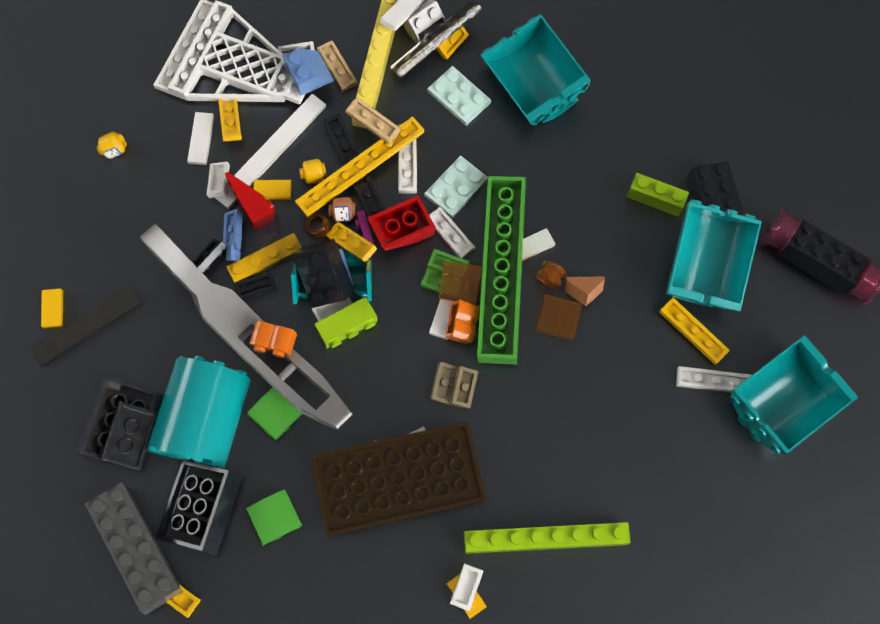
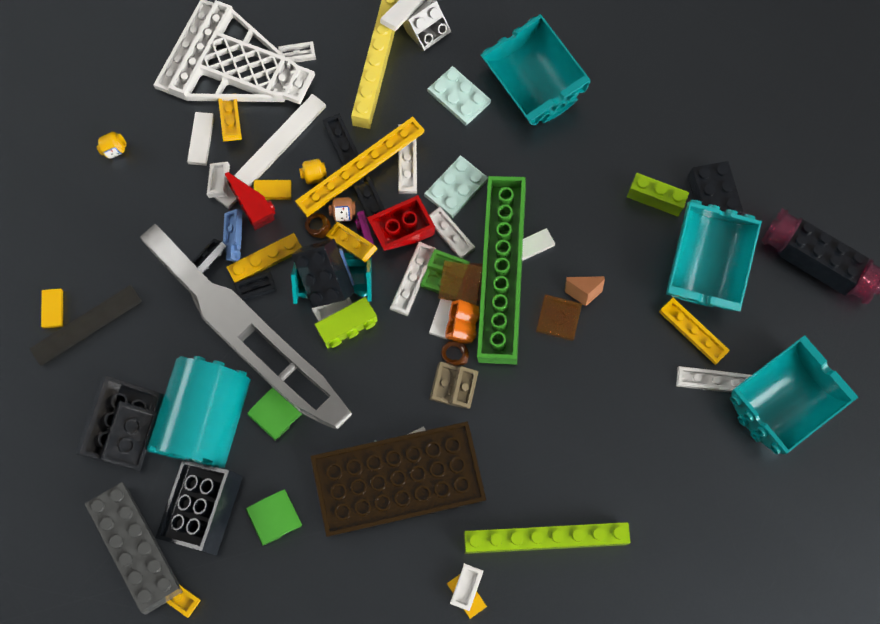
(272, 338): orange brick -> none
(307, 70): medium blue slope -> none
(337, 66): tan tile -> none
(373, 120): tan tile -> none
(412, 279): none -> white tile
(435, 38): clear smoke tile -> none
(452, 43): yellow plate -> none
(463, 360): none -> reddish brown piece
(551, 274): clear orange wheel -> none

